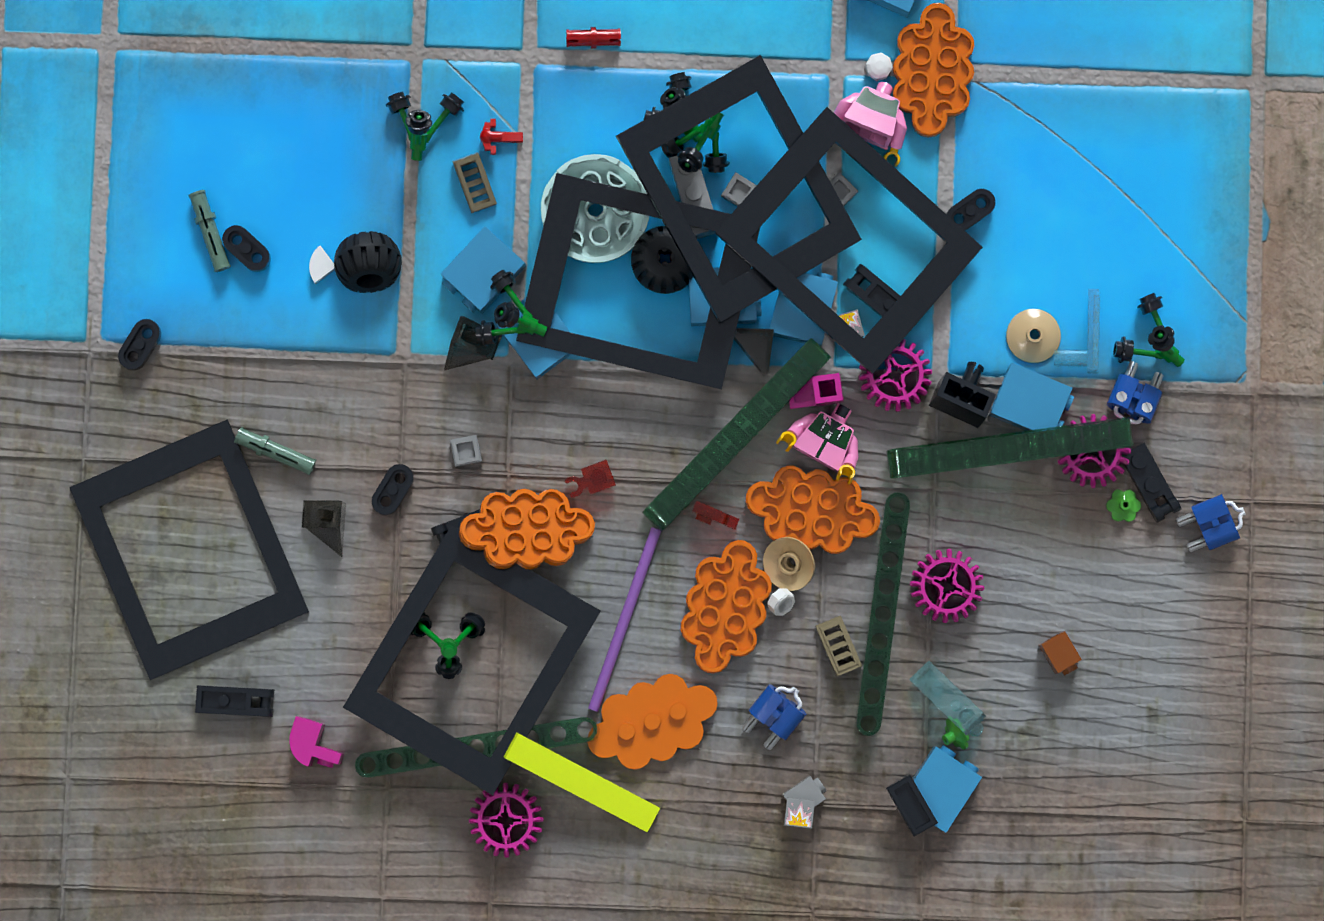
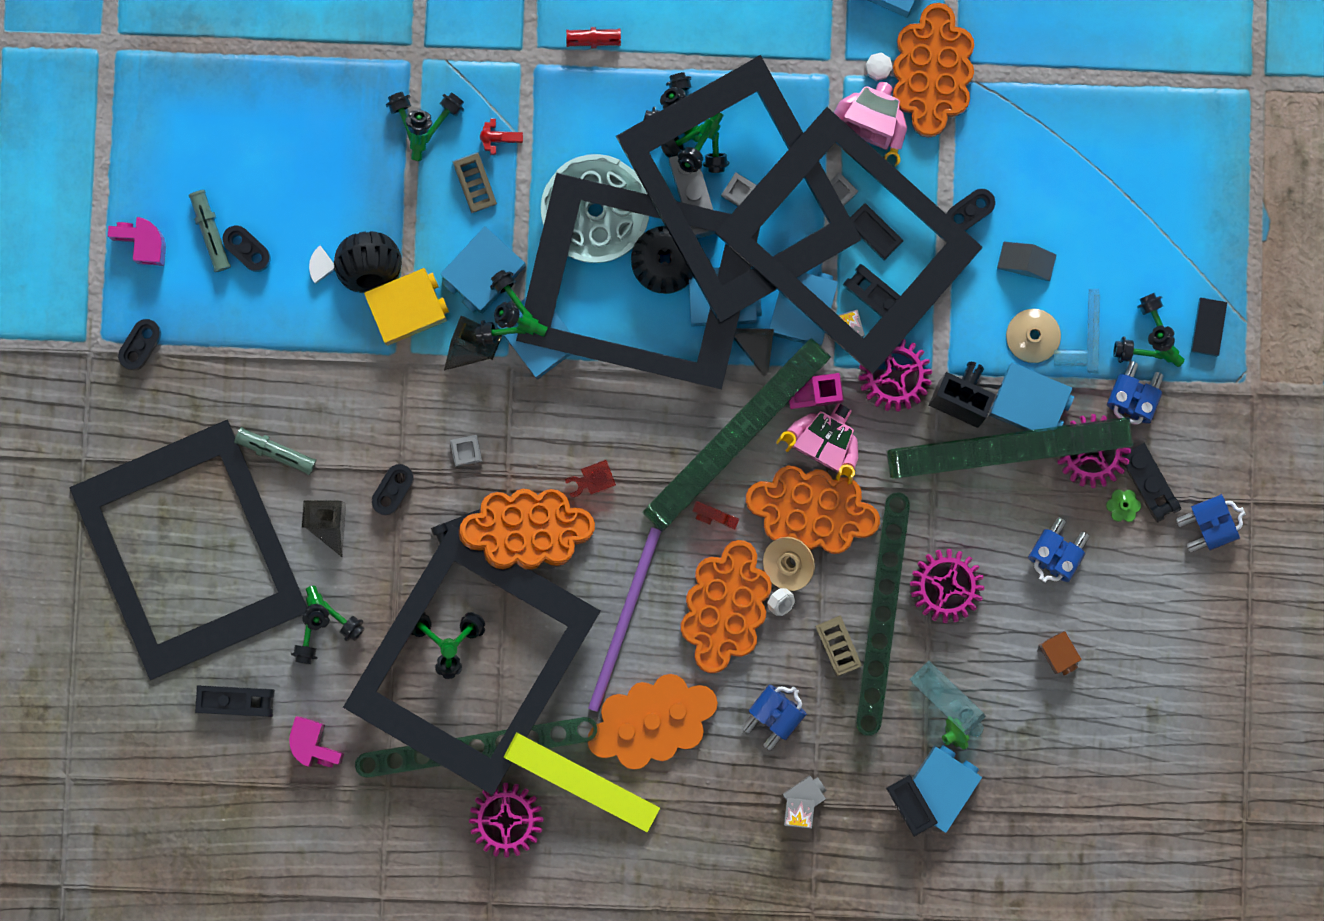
(147, 239): none -> dark pink brick
(316, 617): none -> black plant
(406, 306): none -> yellow brick
(875, 232): none -> black tile
(1027, 260): none -> dark grey slope
(1056, 554): none -> blue piece
(1208, 327): none -> black tile

